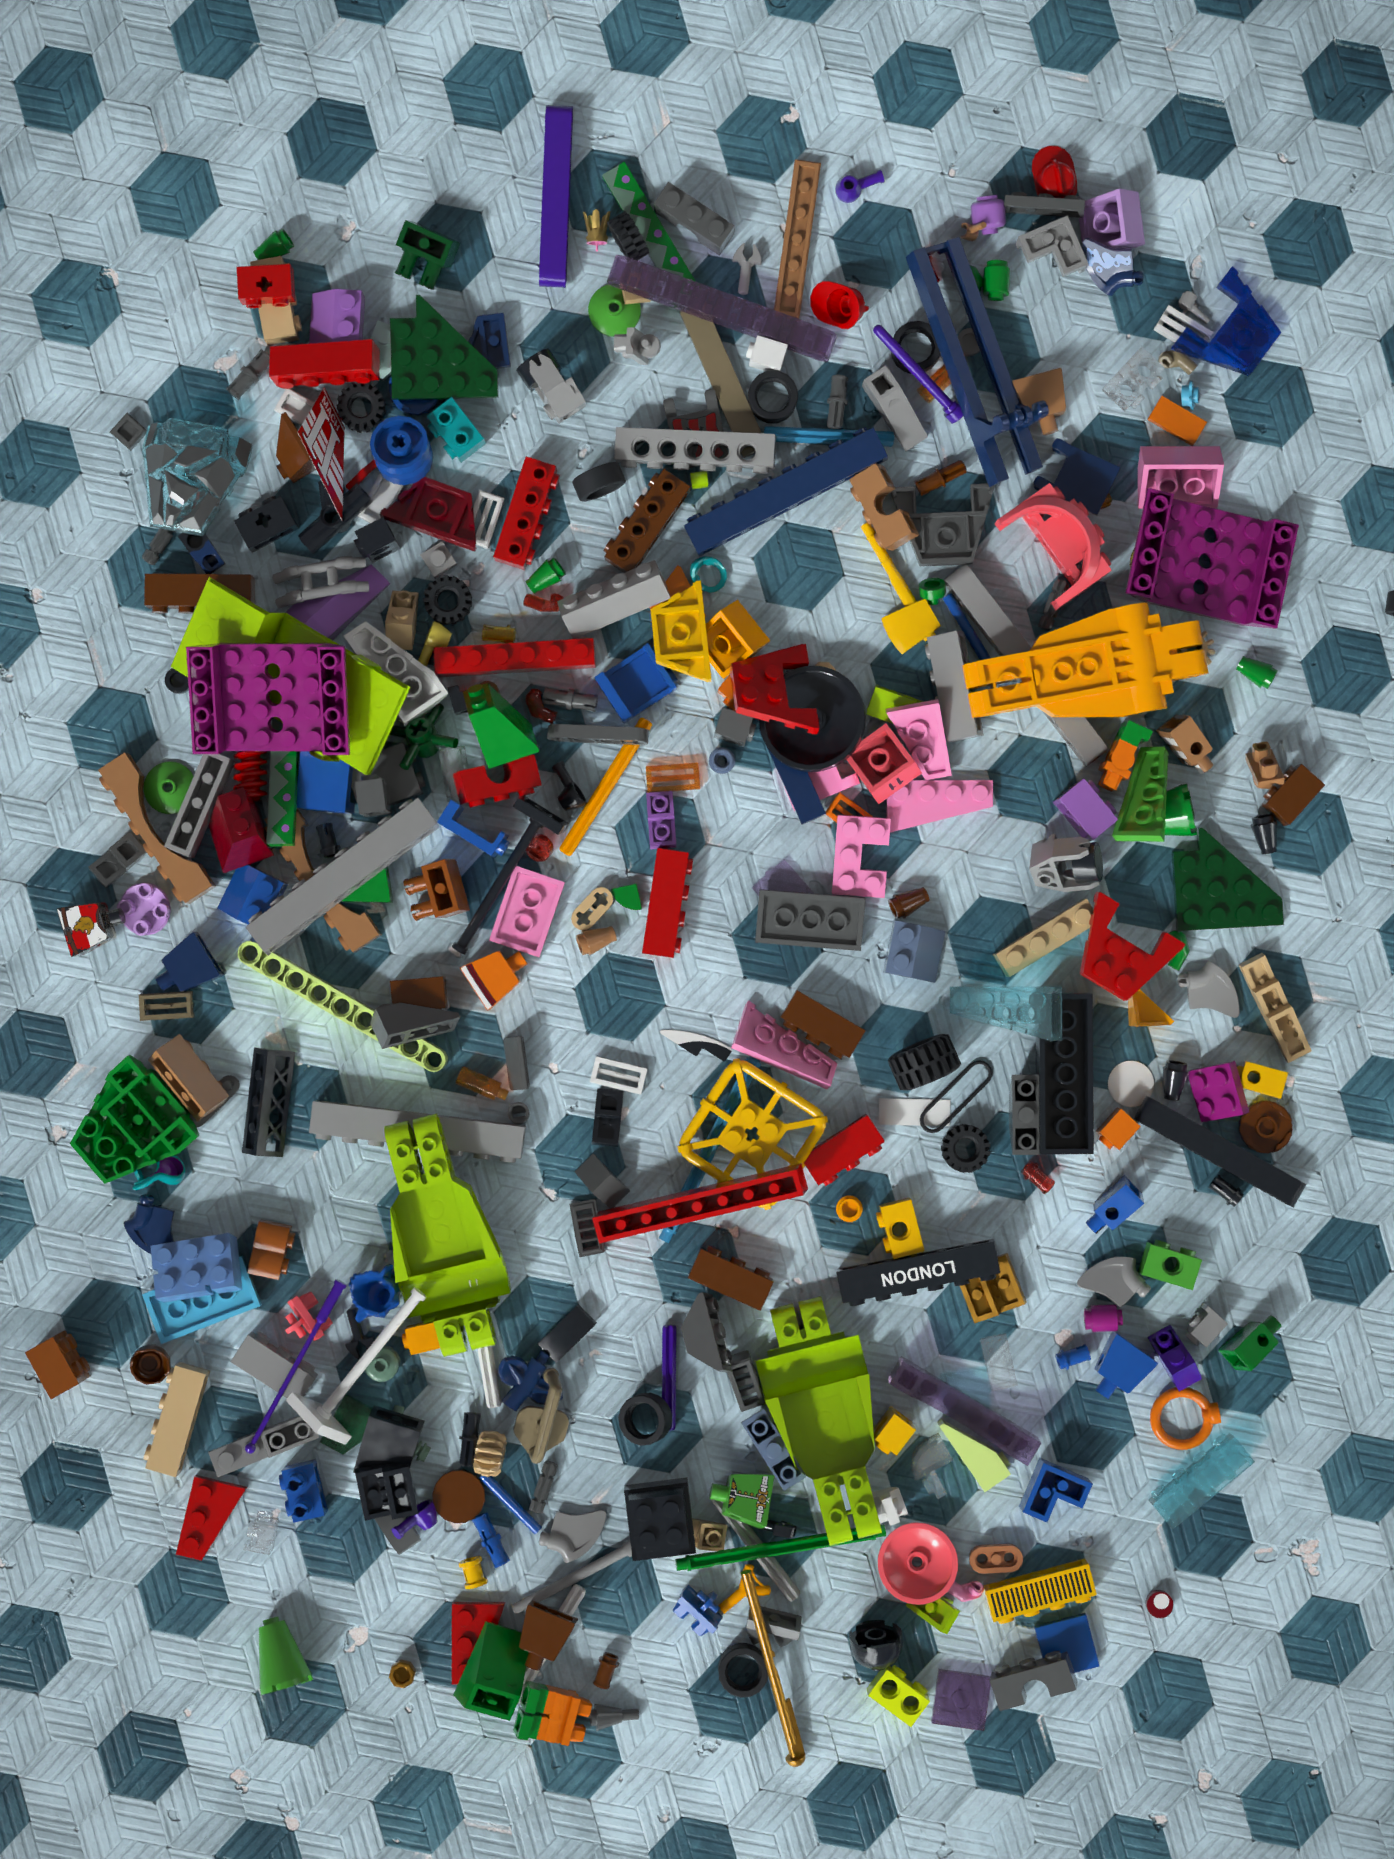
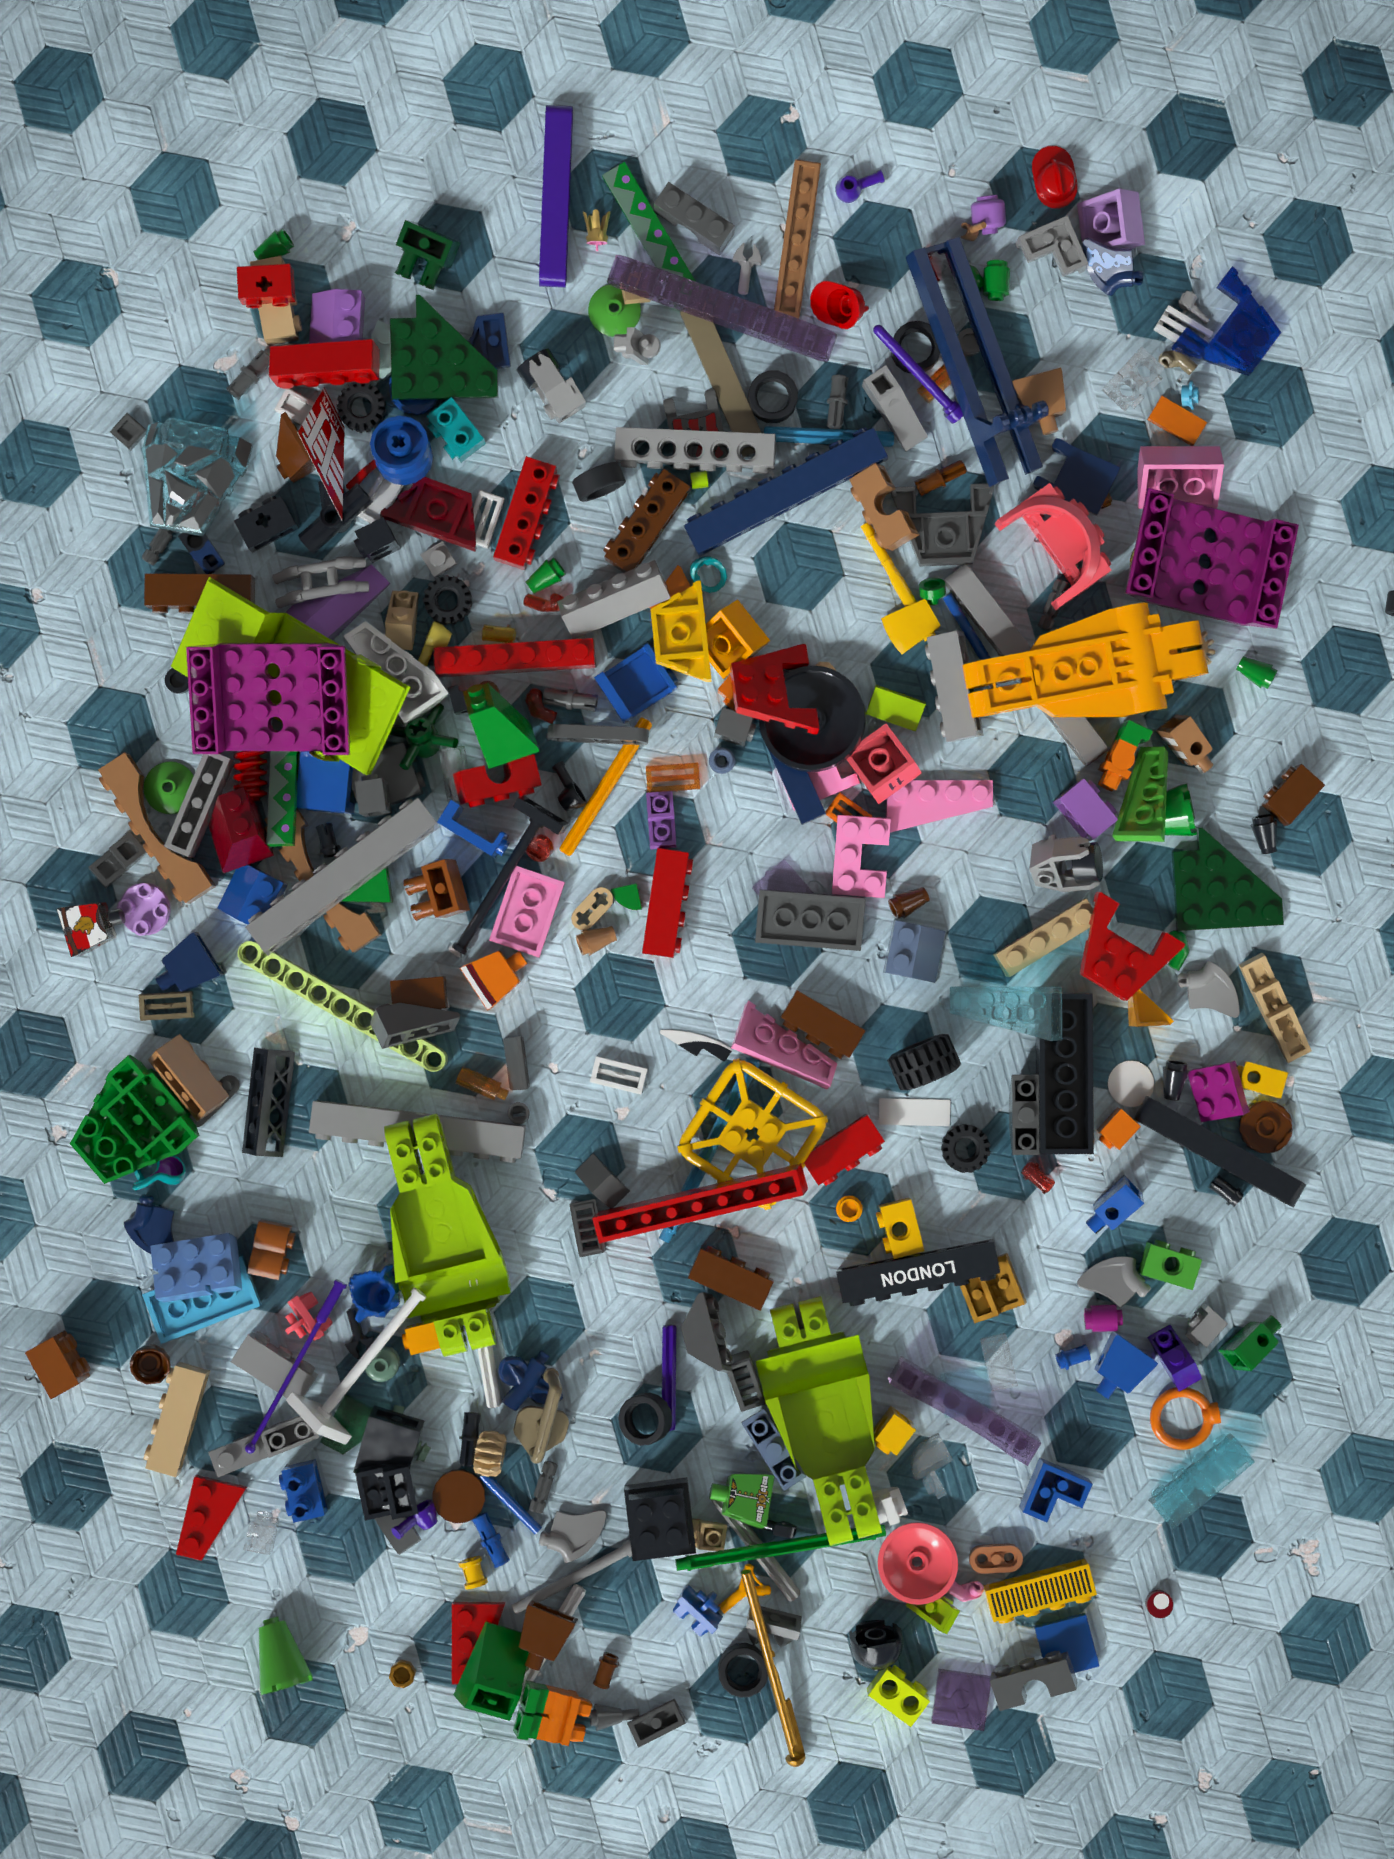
(567, 1333): black slope -> none
(607, 1117): black slope -> none
(628, 236): black tyre -> none
(656, 1723): none -> dark grey slope
(766, 354): white brick -> none
(923, 733): bright pink wing -> none
(963, 1104): black piece -> none
(979, 1457): yellowish green slope -> none
(1044, 205): dark grey plate -> none
(1264, 766): medium nougat hips -> none

